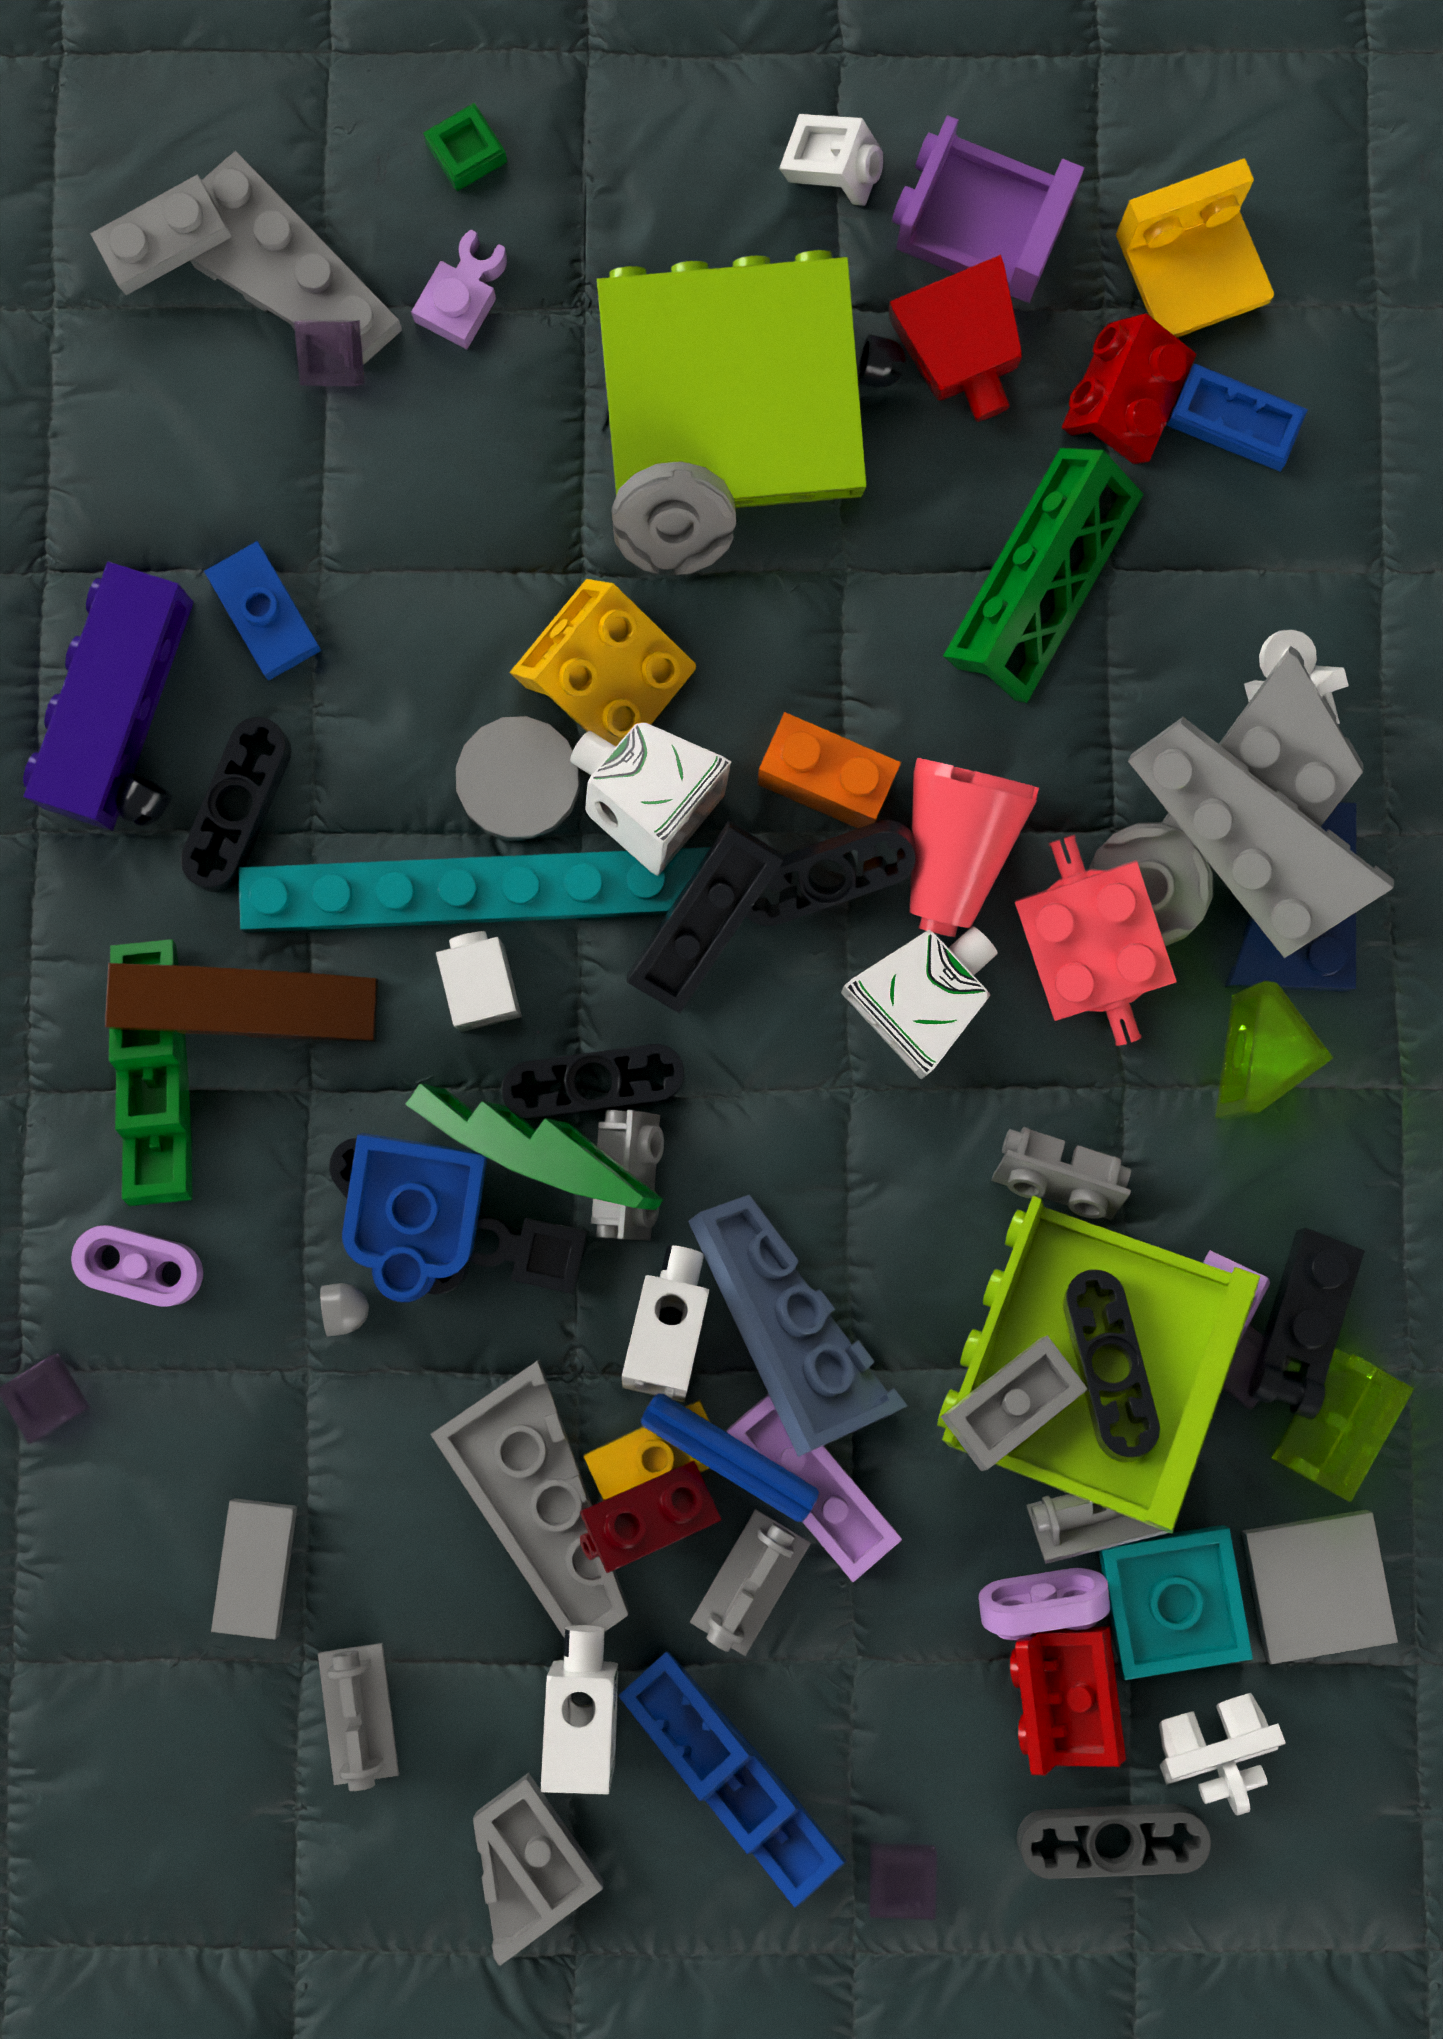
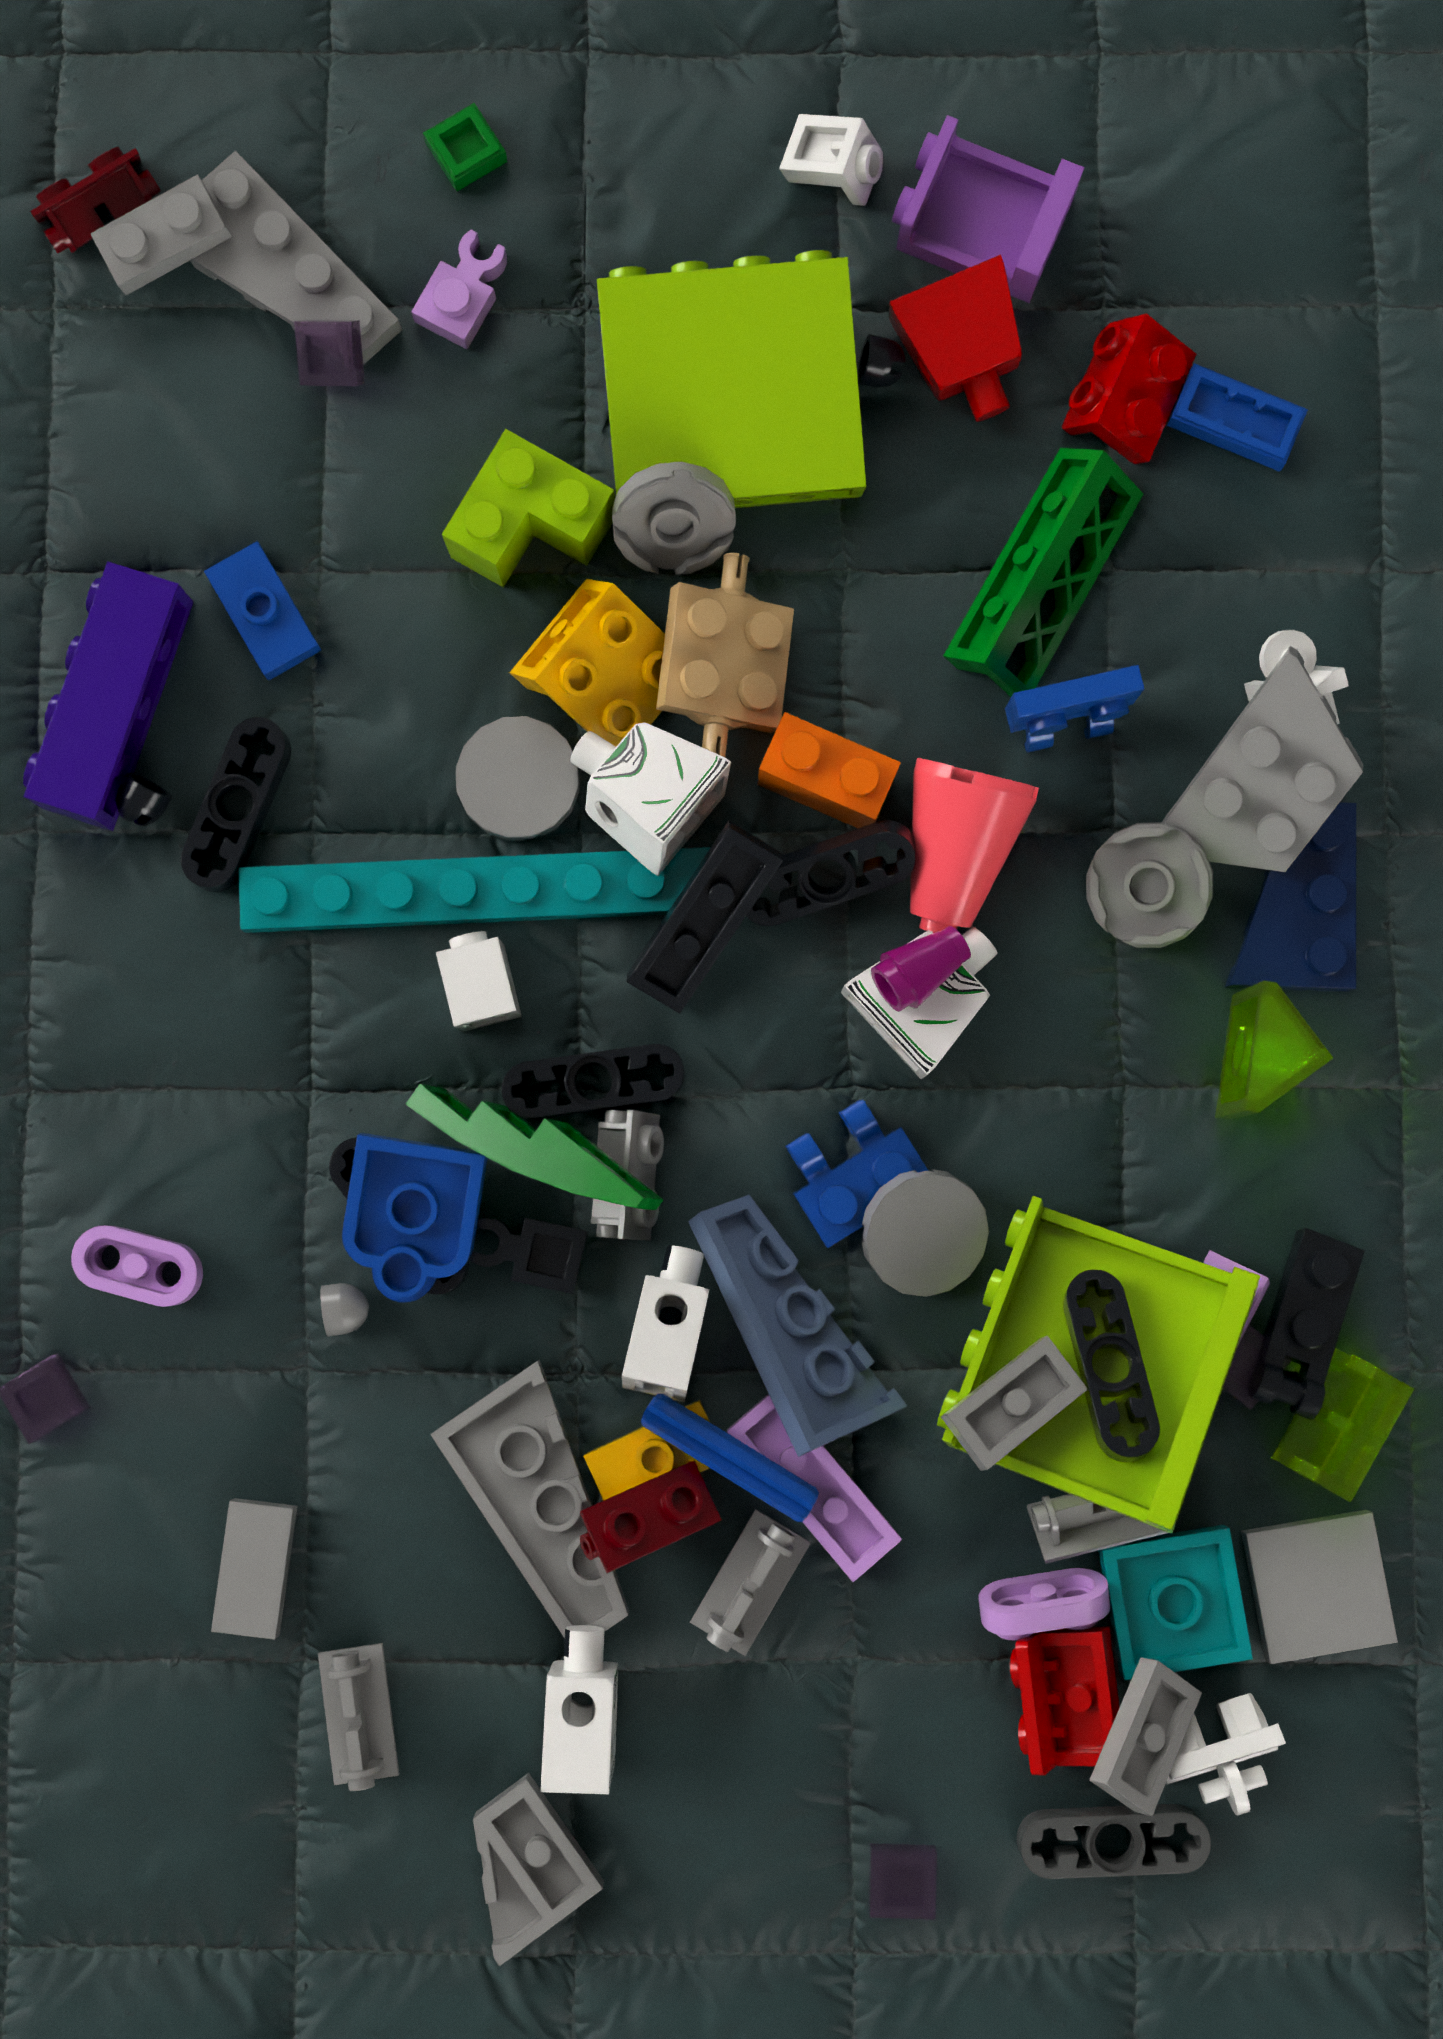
(74, 206): none -> dark red hinge
(152, 1098): green slope -> none
(240, 1002): reddish brown slope -> none
(525, 496): none -> lime brick
(725, 657): none -> tan plate
(732, 1779): blue slope -> none
(838, 1196): none -> blue plate
(918, 968): none -> magenta cone
(924, 1232): none -> light grey tile
(1089, 1186): light grey hinge -> none
(1095, 940): coral plate -> none
(1096, 696): none -> blue plate
(1146, 1736): none -> light grey plate
(1195, 250): yellow bracket -> none
(1256, 839): light grey wing -> none

